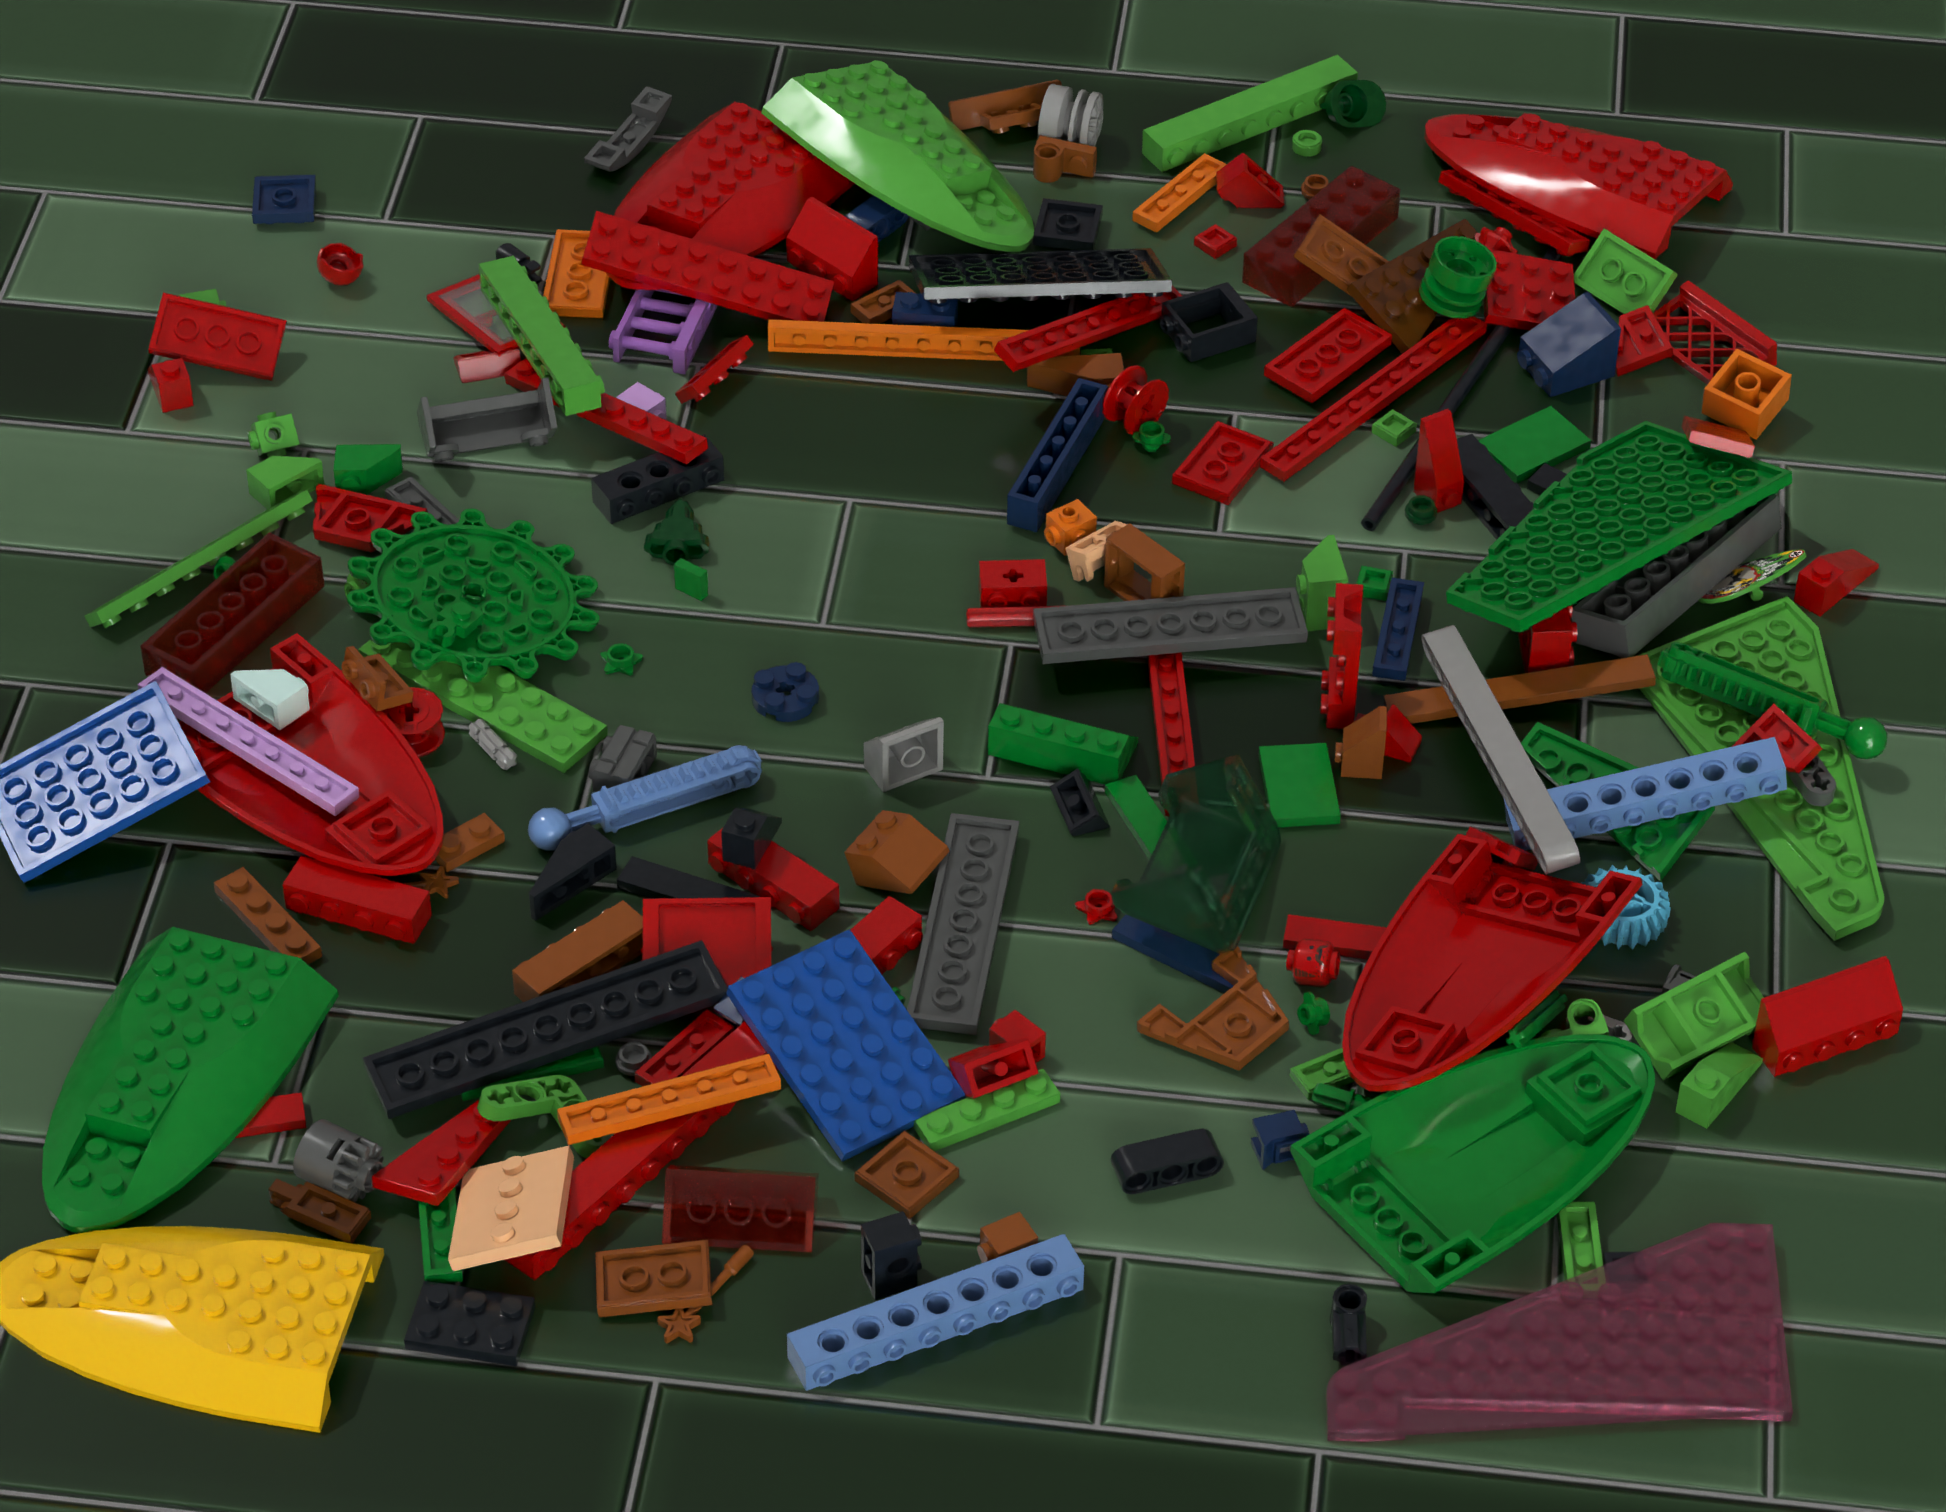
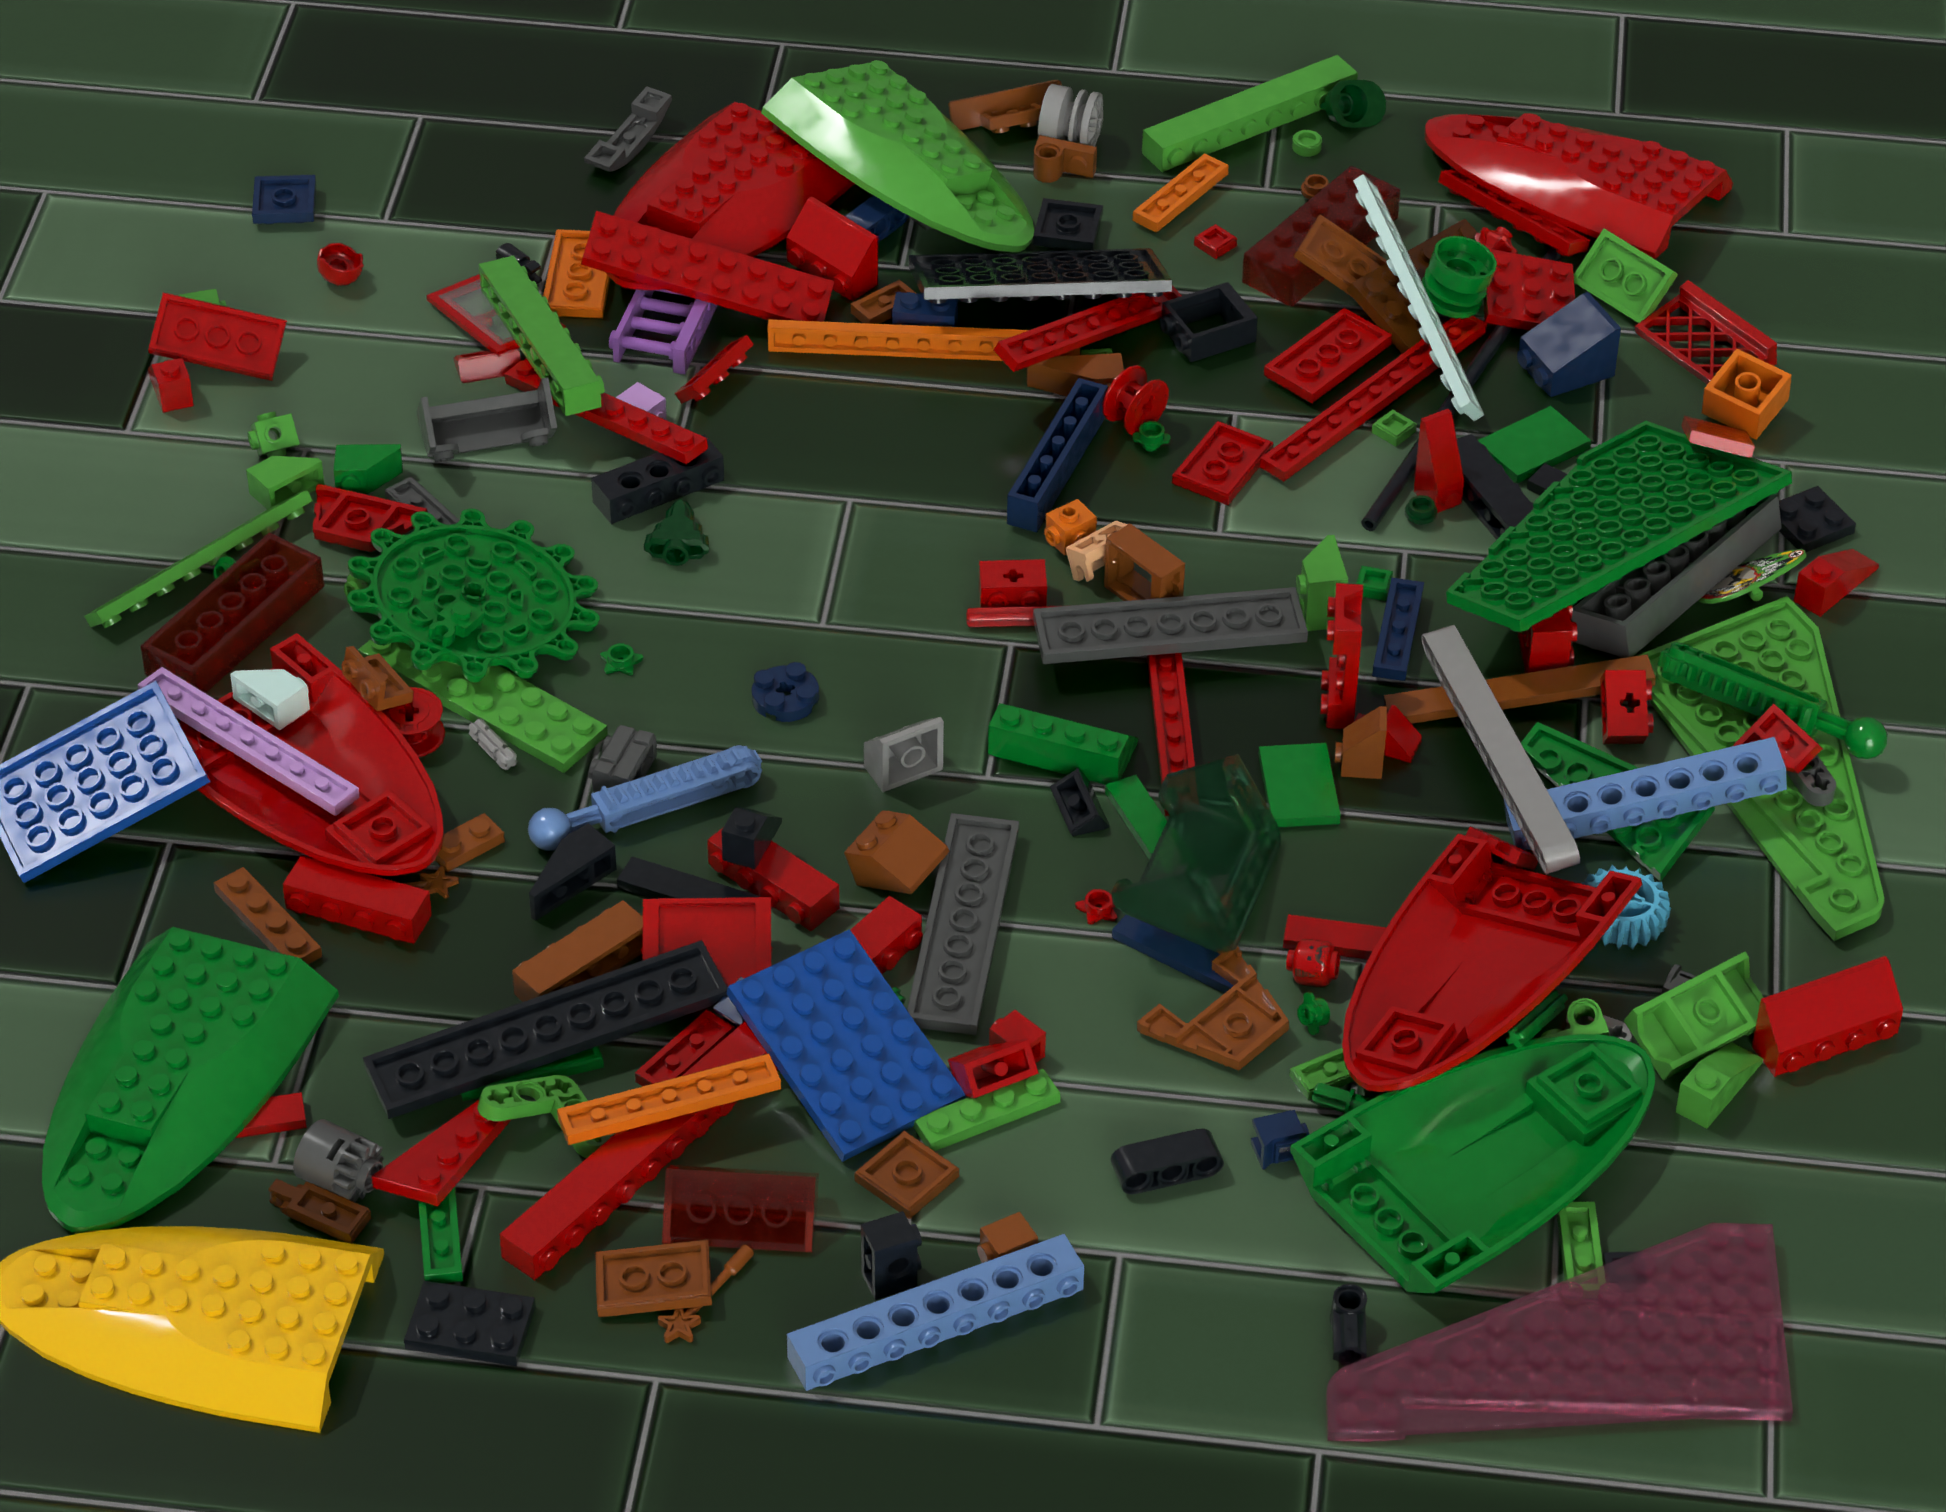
(511, 1208): light nougat plate -> none
(632, 1057): dark grey plate -> none
(691, 579): green tile -> none
(1248, 185): red slope -> none
(1421, 305): none -> light aqua plate
(1617, 724): none -> red brick
(1640, 341): red wing -> none
(1813, 520): none -> black plate

